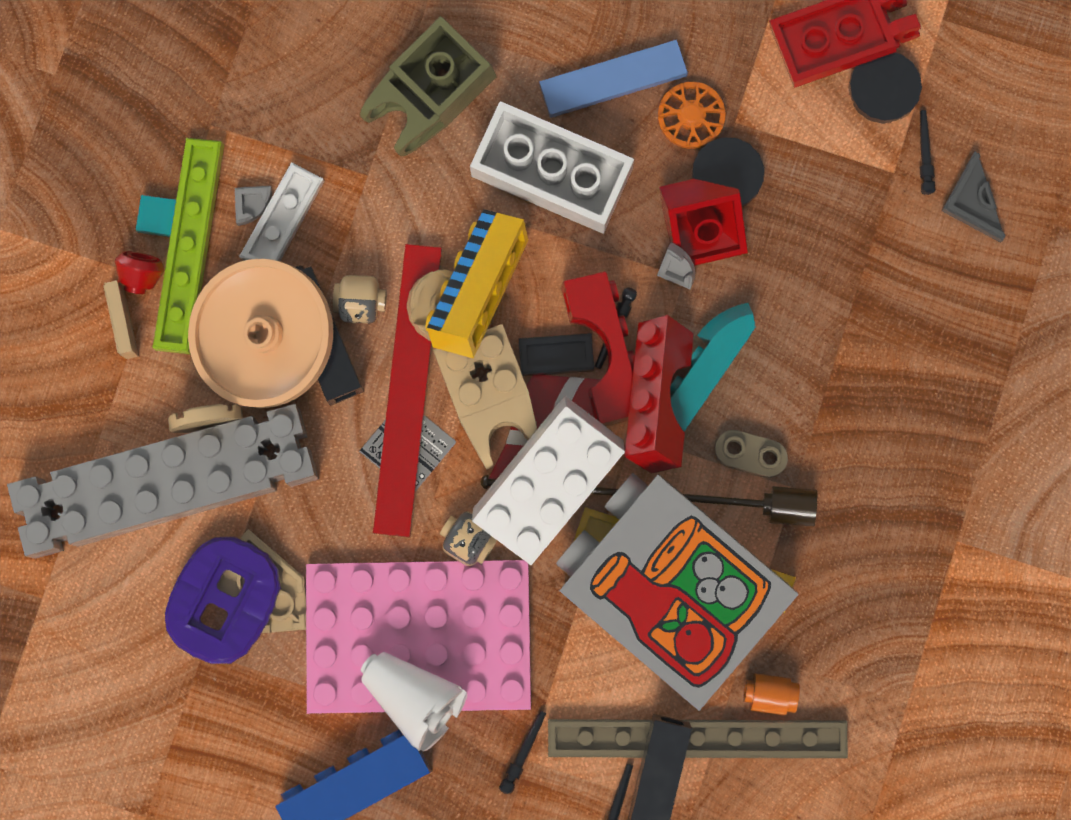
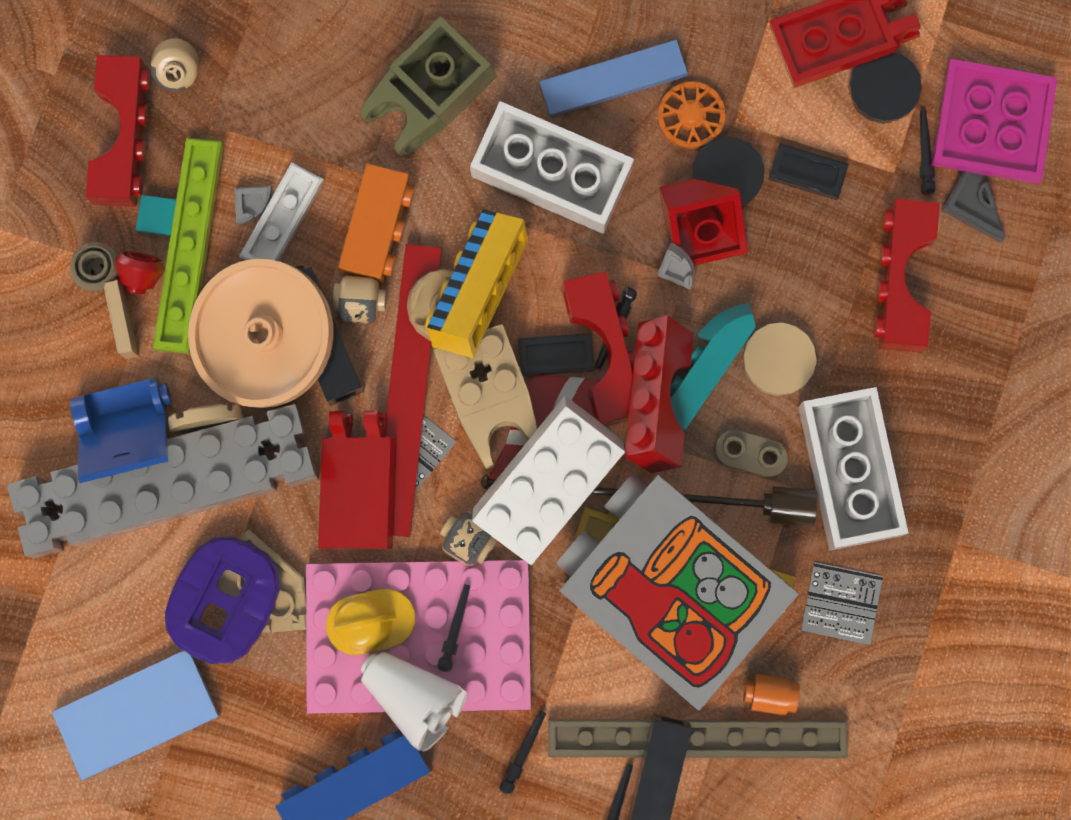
(90, 258): none -> dark tan cone
(115, 175): none -> red arch
(121, 428): none -> blue door
(135, 714): none -> light blue tile
(174, 65): none -> tan head
(357, 484): none -> red tile
(370, 621): none -> yellow piece
(376, 223): none -> orange brick
(450, 647): none -> black piece
(779, 359): none -> tan tile
(808, 171): none -> black tile
(842, 603): none -> light grey sticker
(853, 468): none -> white brick
(903, 321): none -> red arch
(994, 121): none -> dark pink plate

